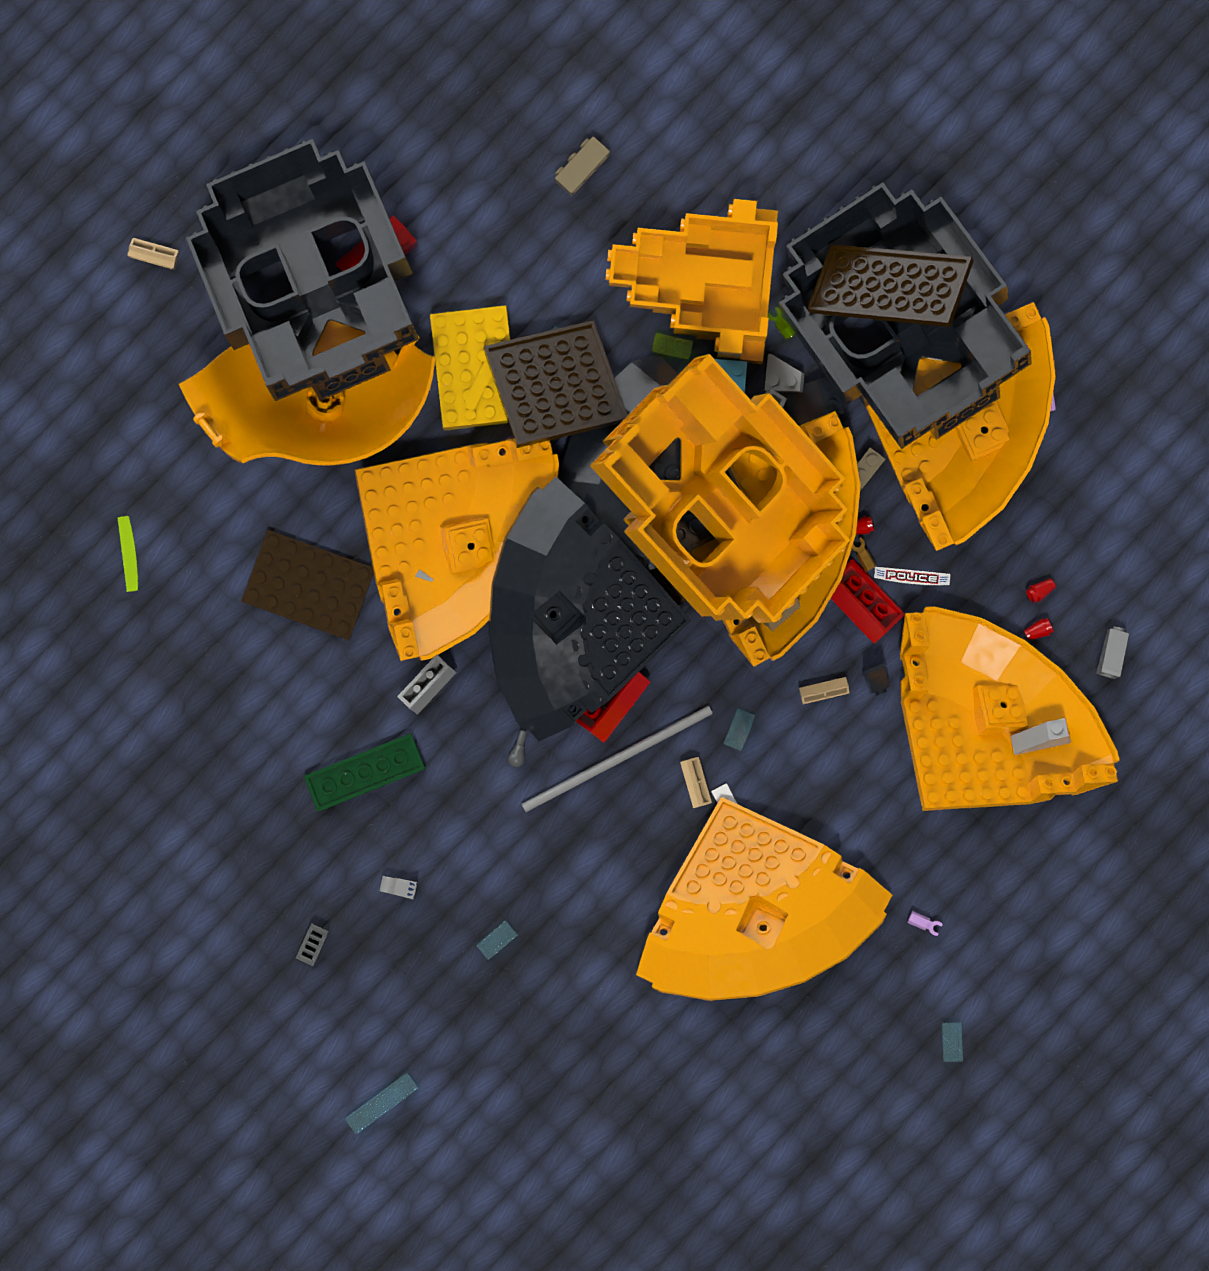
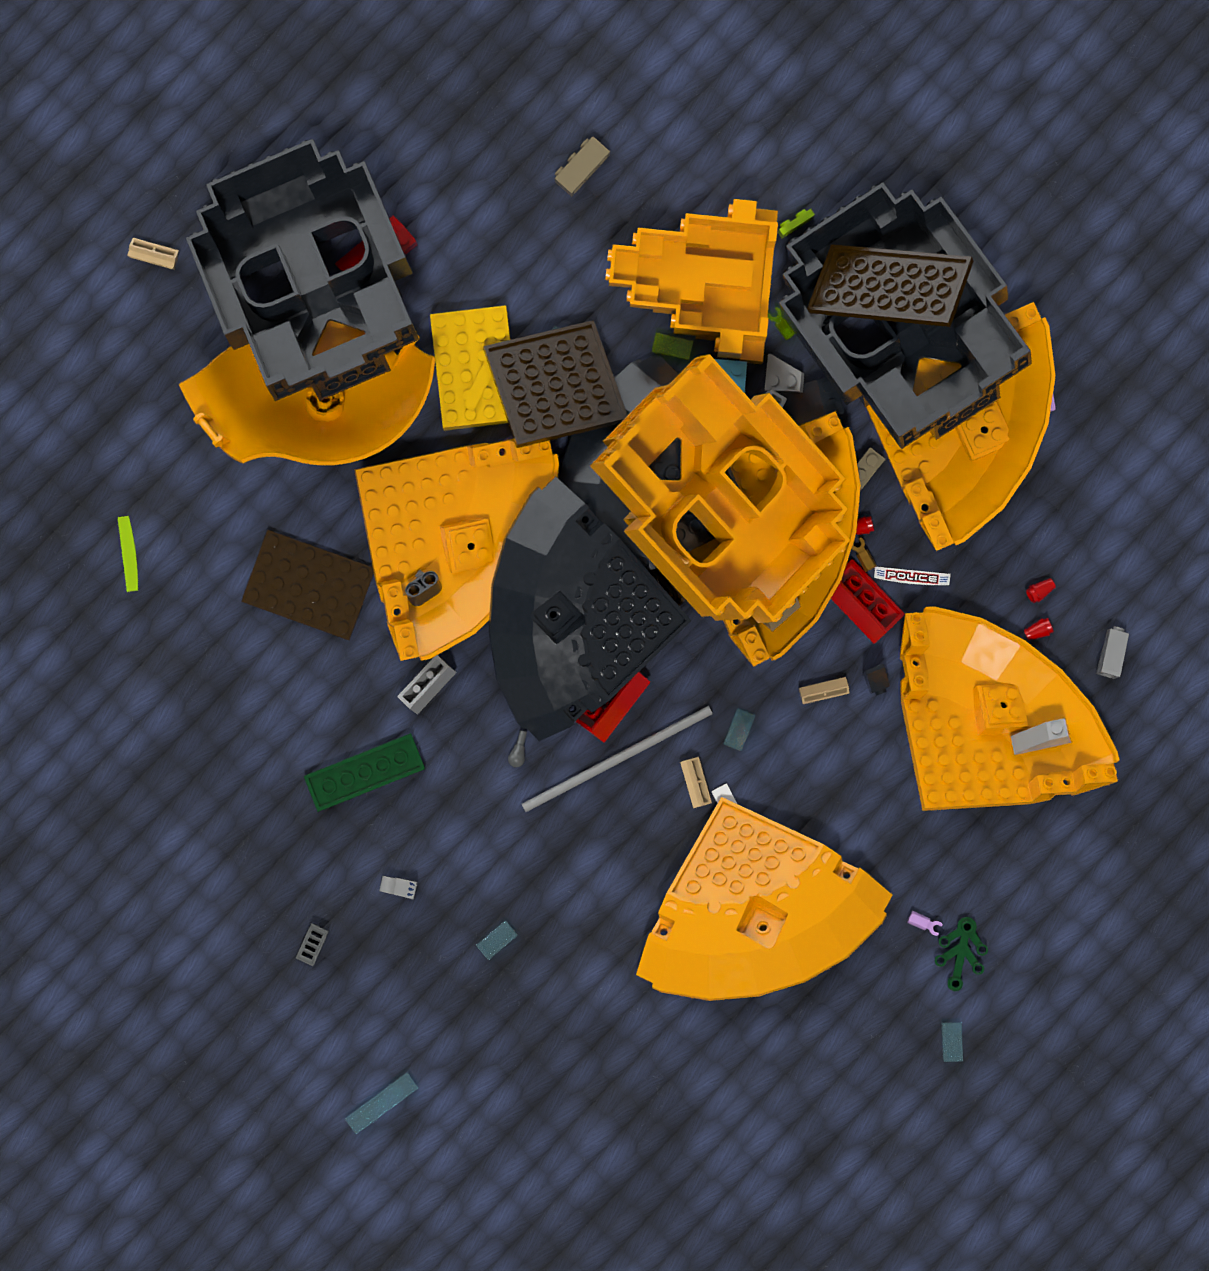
(422, 587): none -> beam
(802, 218): none -> lime plate
(961, 951): none -> dark green plant

